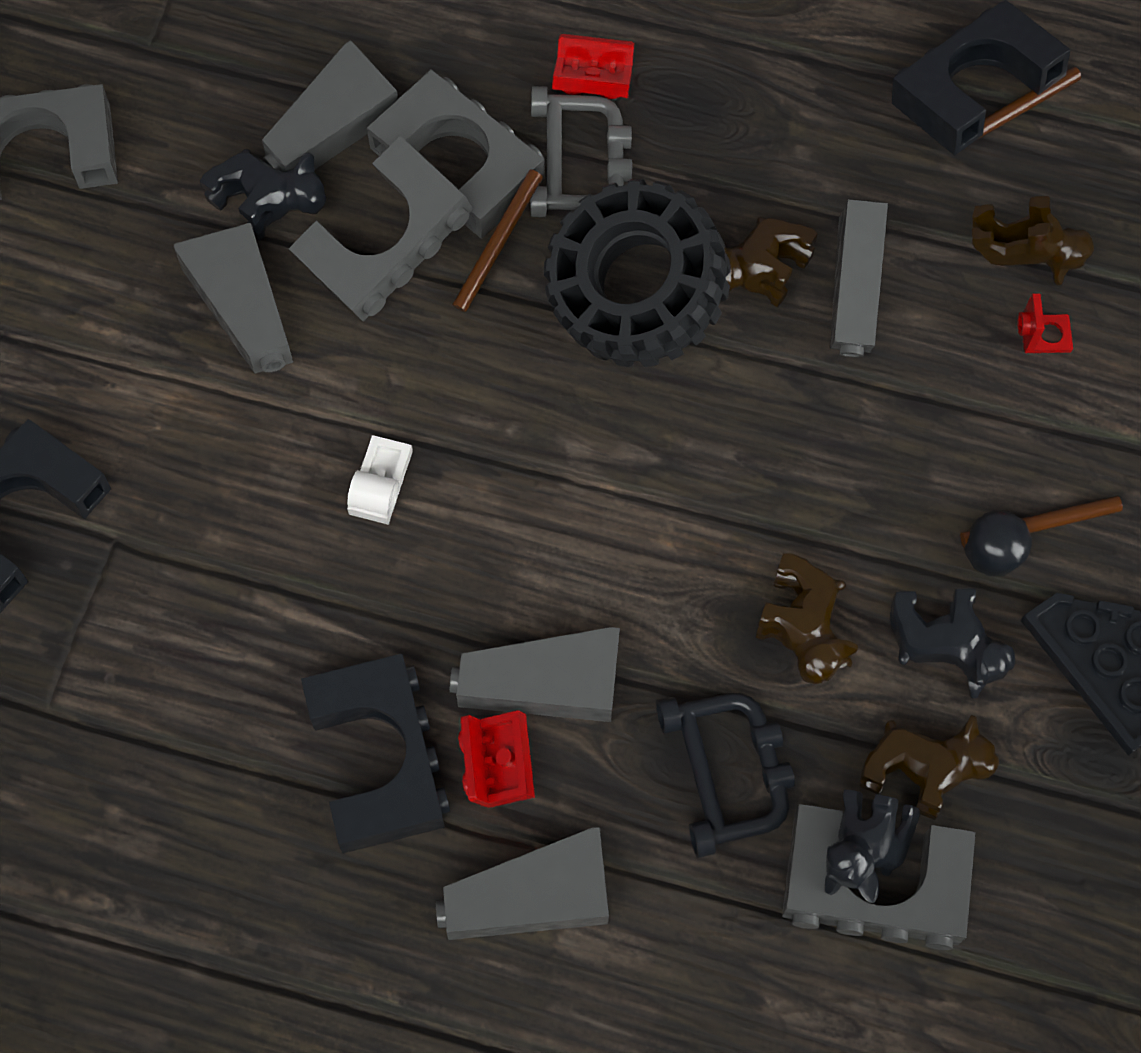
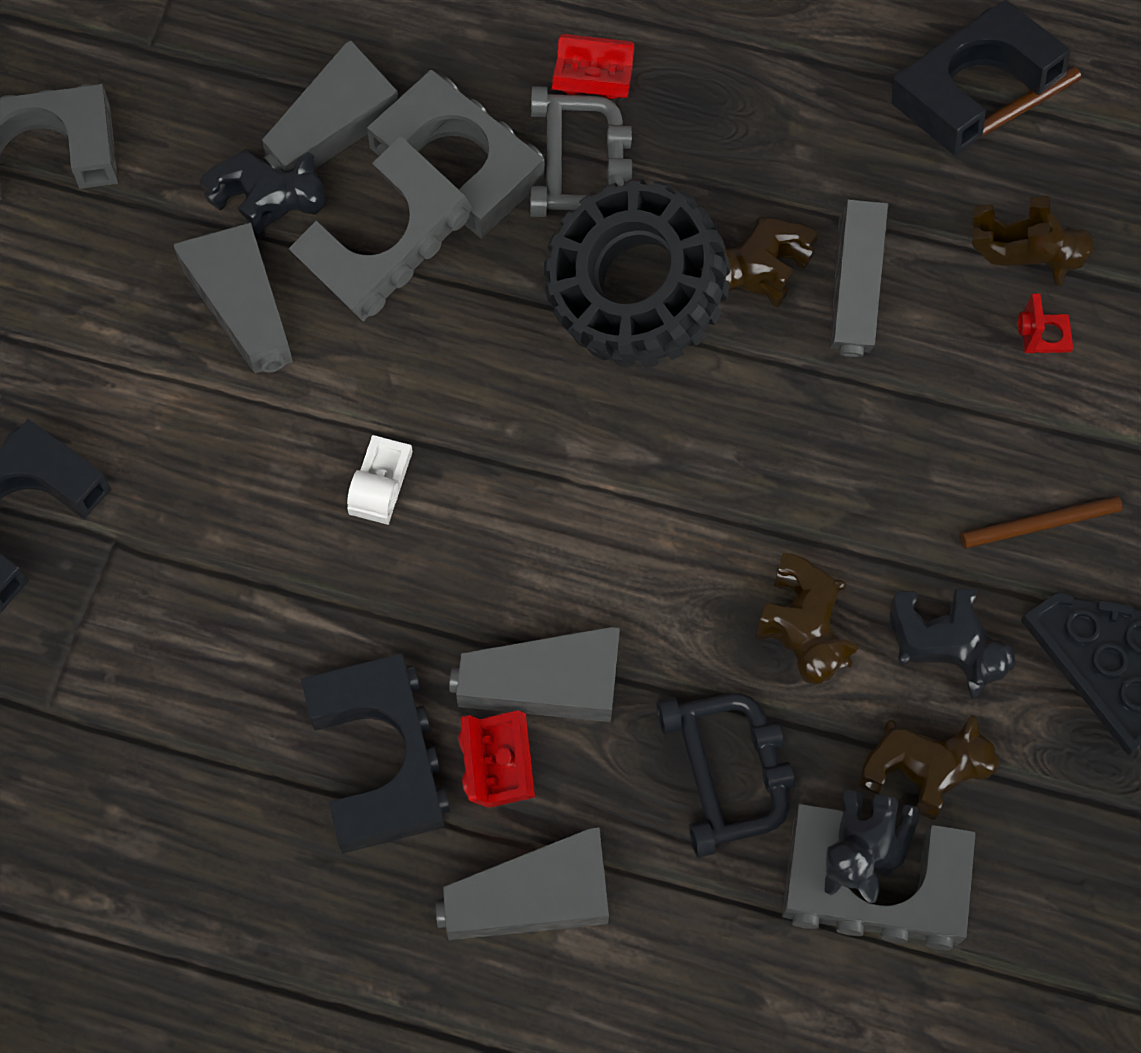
(497, 240): reddish brown bar -> none
(998, 543): black hair -> none

